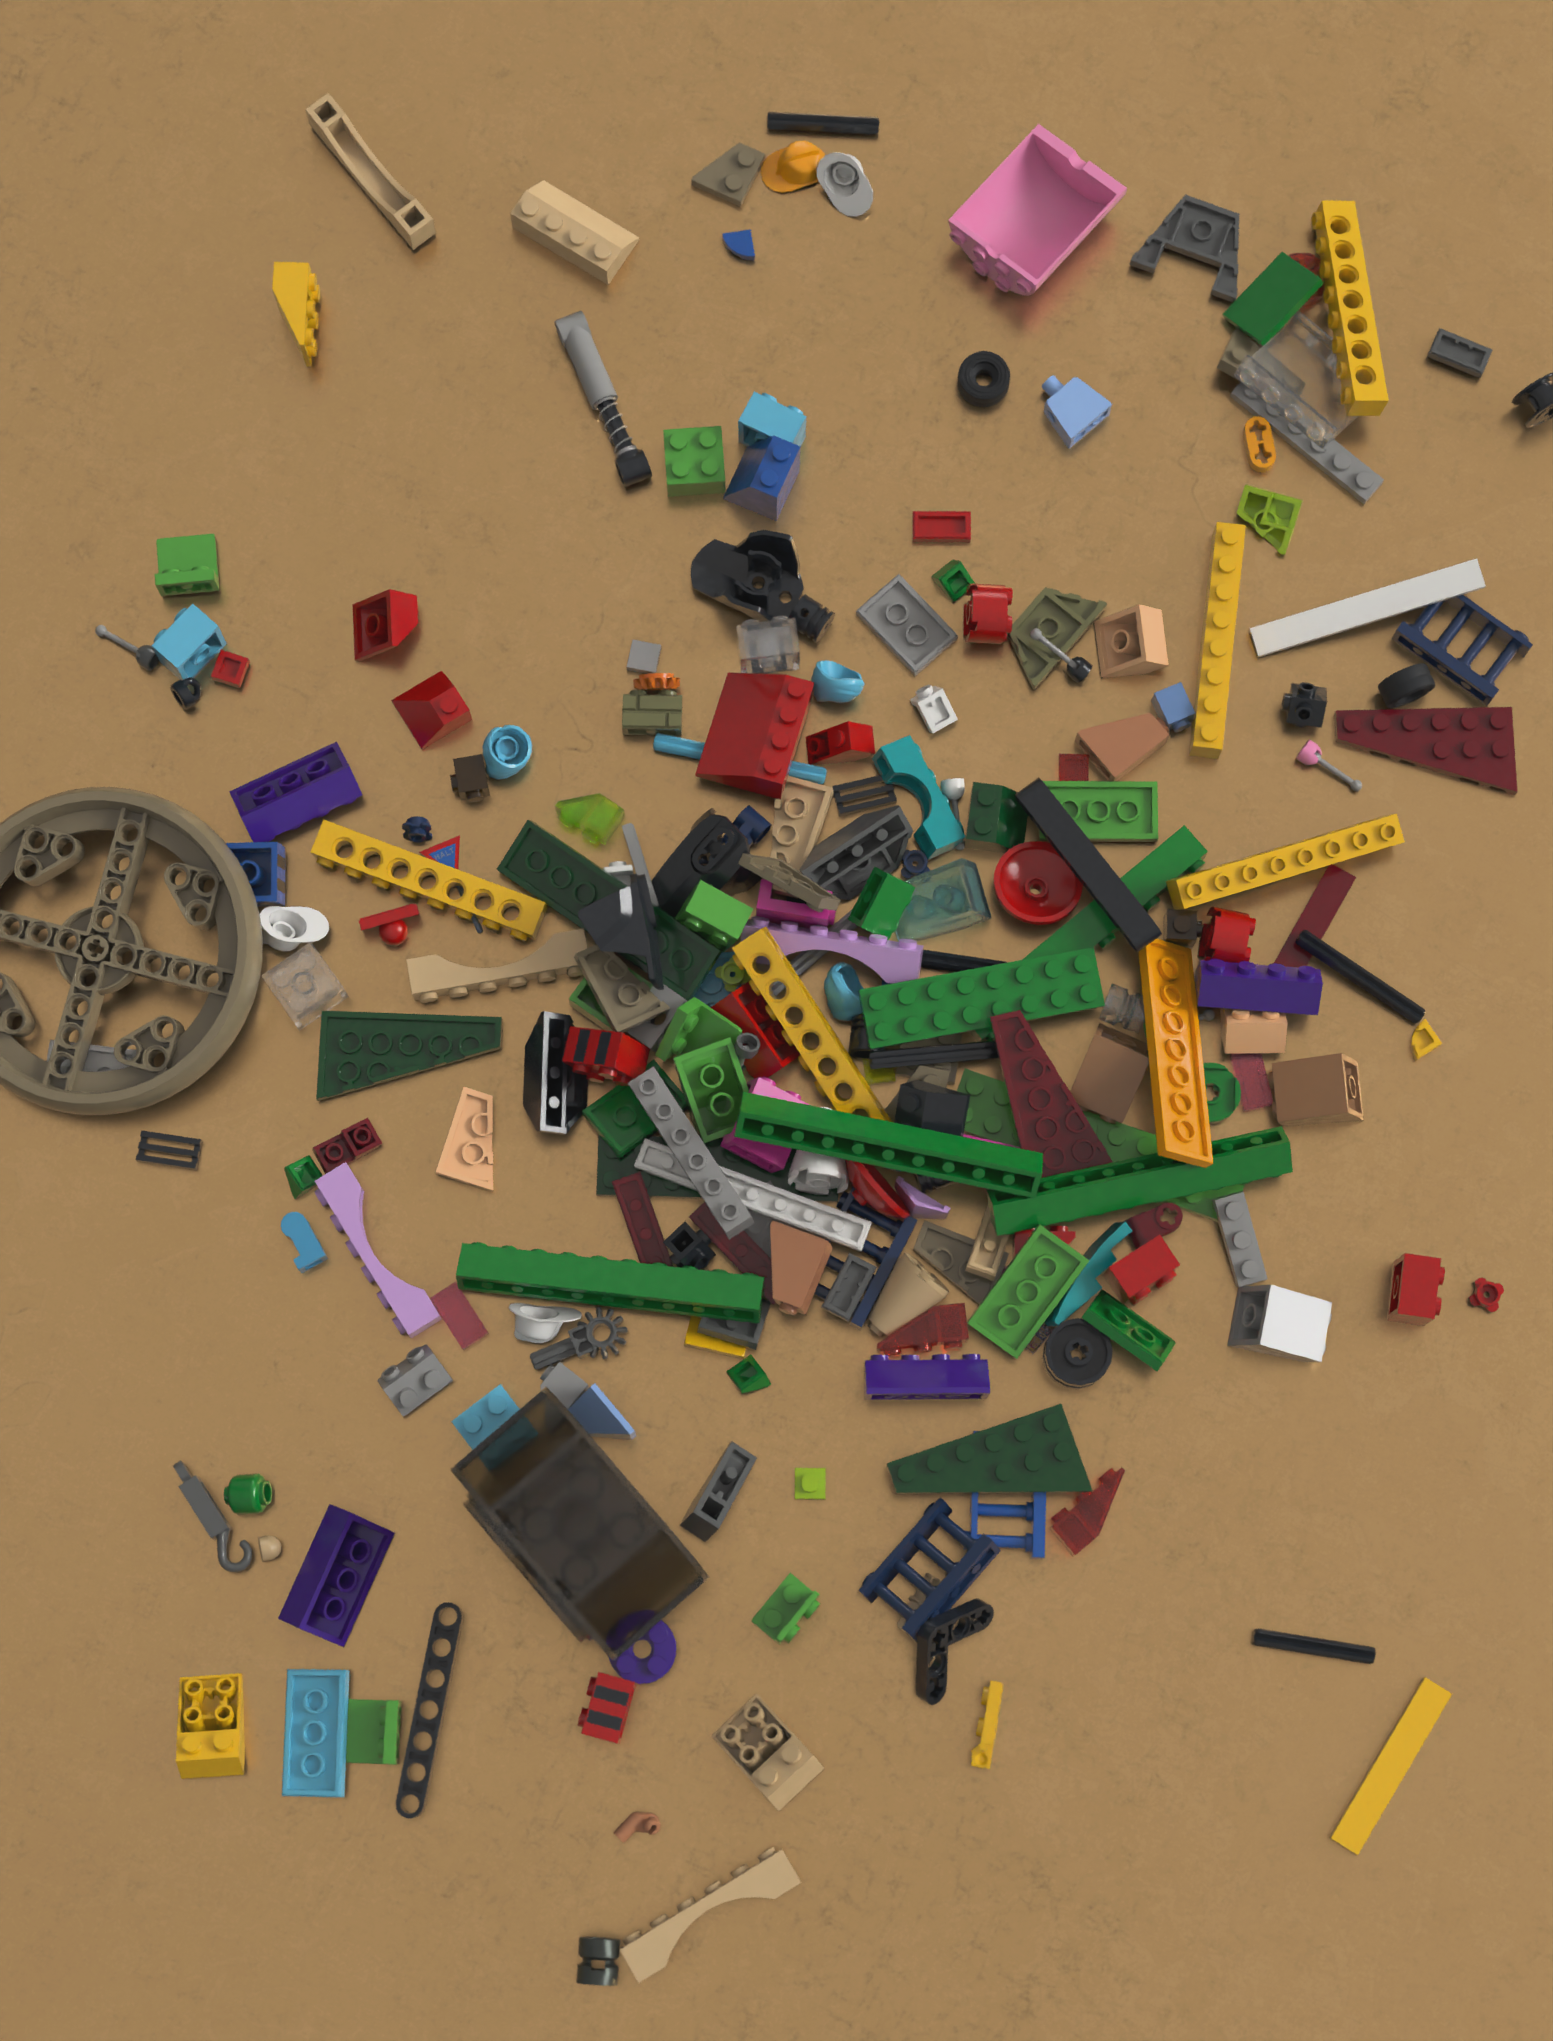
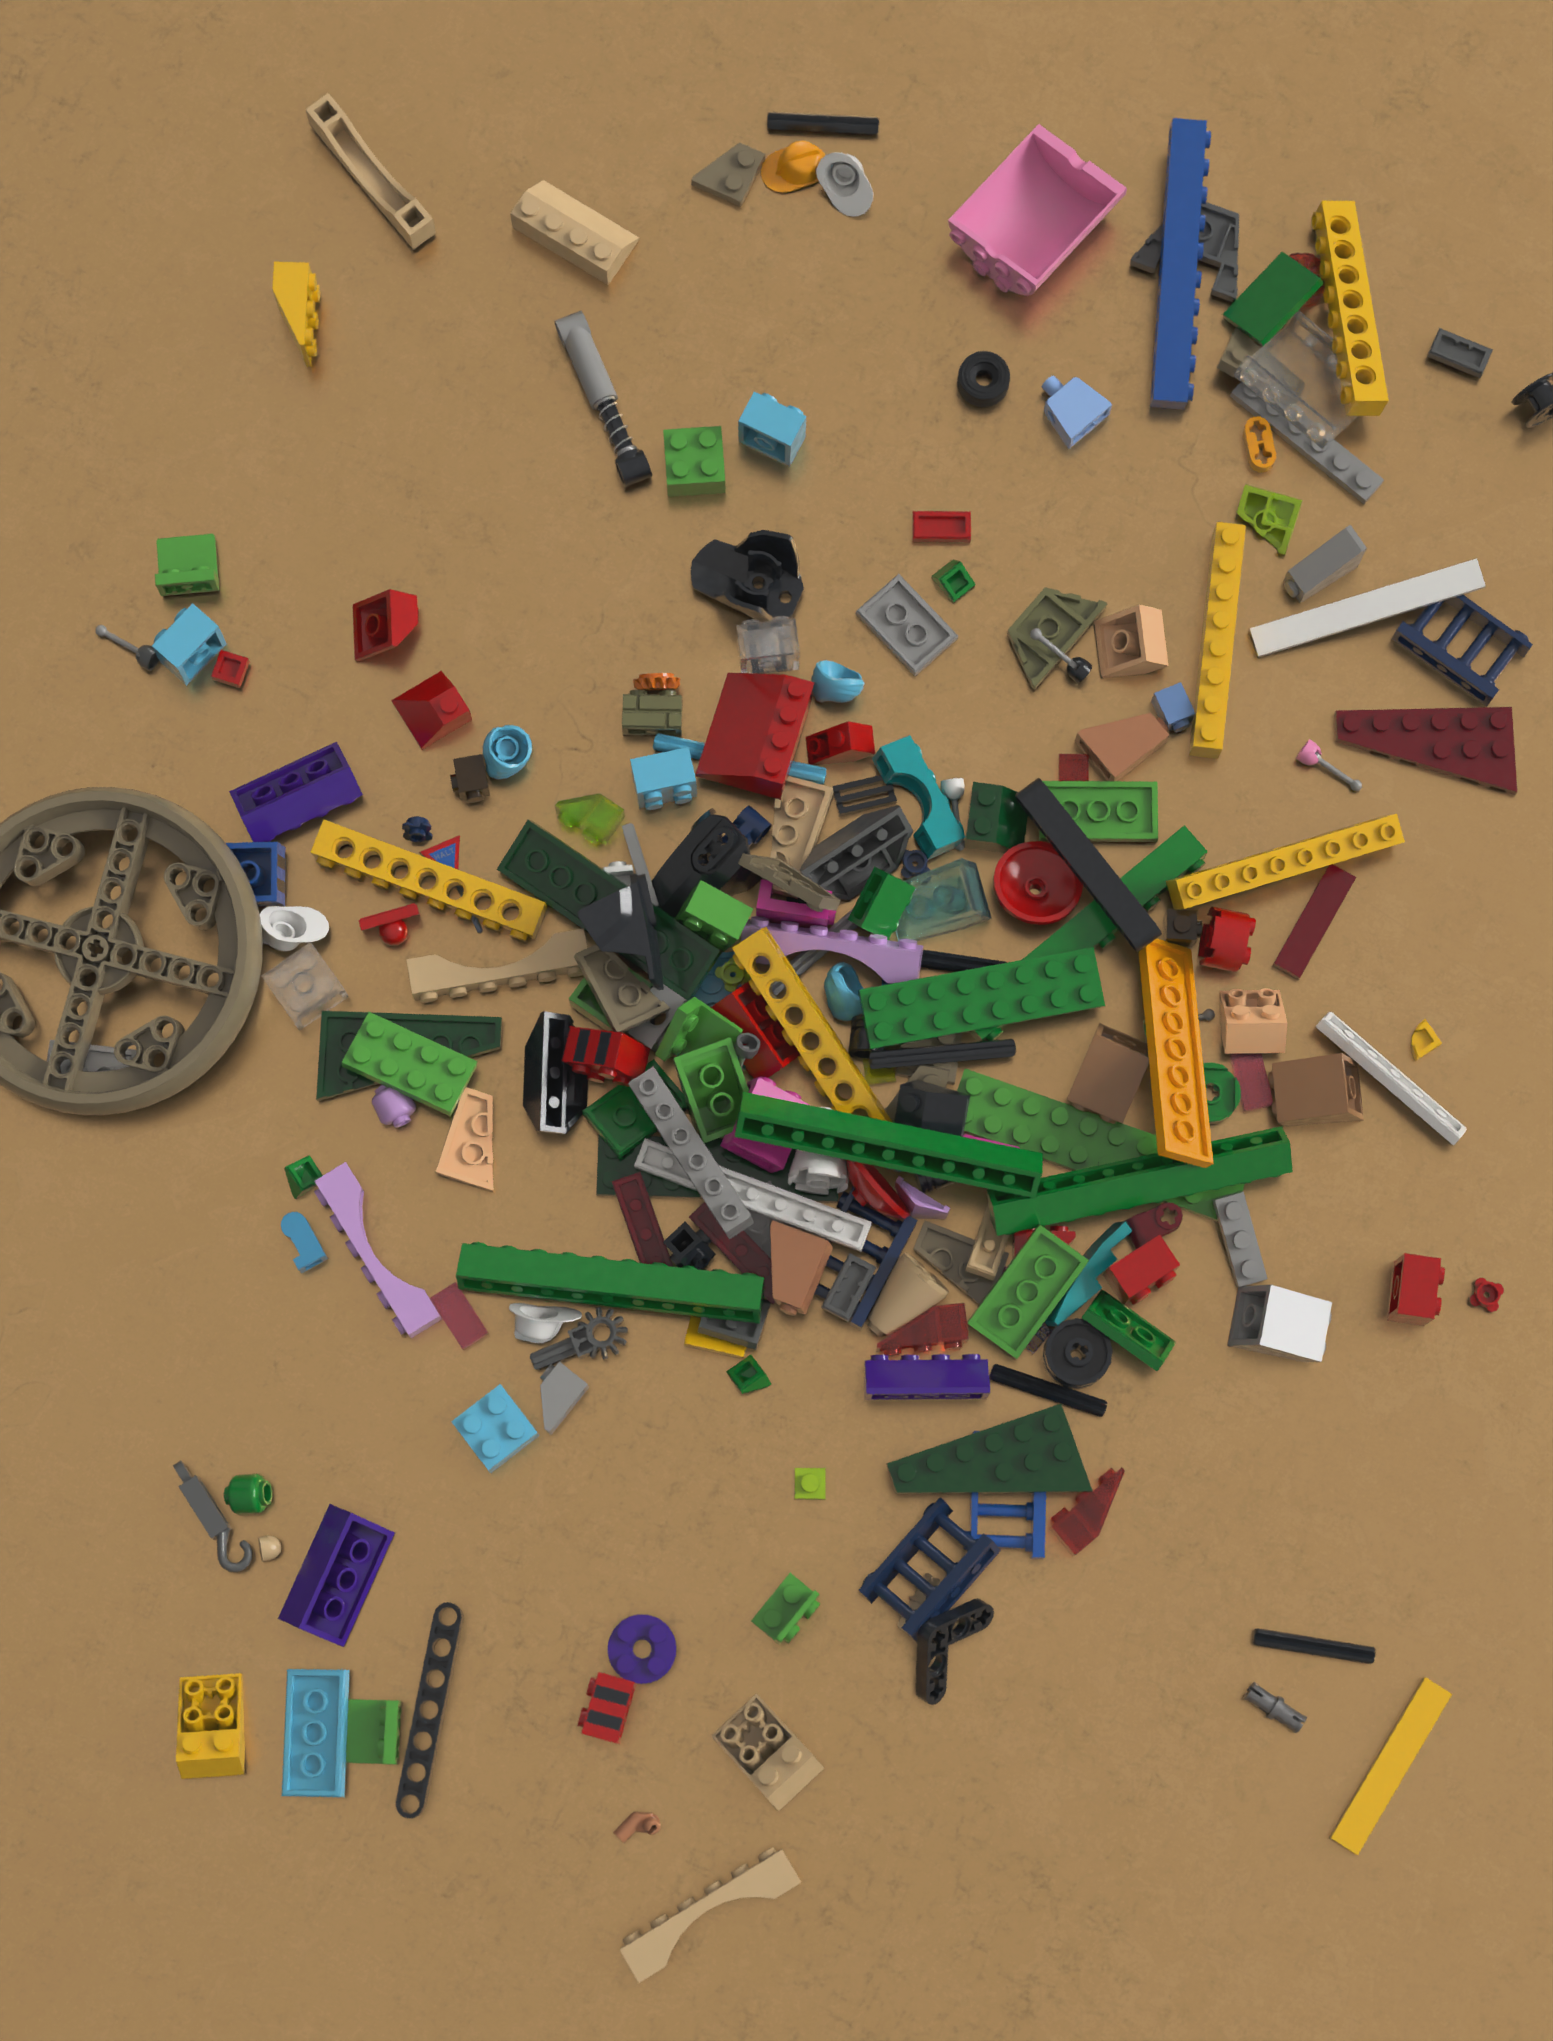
(143, 1146): black tile -> none
(183, 694): black tile -> none
(347, 1146): dark red slope -> none
(393, 1106): none -> lavender head
(409, 1063): none -> bright green plate
(414, 1379): light grey bracket -> none
(576, 1526): clear smoke brick -> none
(598, 1949): pearl dark grey wheel -> none
(600, 1416): light blue slope -> none
(643, 657): light grey tile -> none
(664, 778): none -> medium azure brick
(718, 1492): dark grey slope -> none
(740, 243): blue tile -> none
(765, 476): blue slope -> none
(817, 620): black piece -> none
(934, 707): white bracket -> none
(986, 613): red brick -> none
(986, 1728): yellow hinge -> none
(1041, 1103): dark red wing -> none
(1048, 1390): none -> black axle
(1123, 1008): clear wheel -> none
(1179, 264): none -> blue brick
(1258, 987): dark purple slope -> none
(1275, 1707): none -> flat silver pin
(1305, 704): black brick -> none
(1325, 565): none -> light grey slope
(1360, 976): black axle -> none
(1391, 1078): none -> white tile
(1406, 685): black tyre -> none

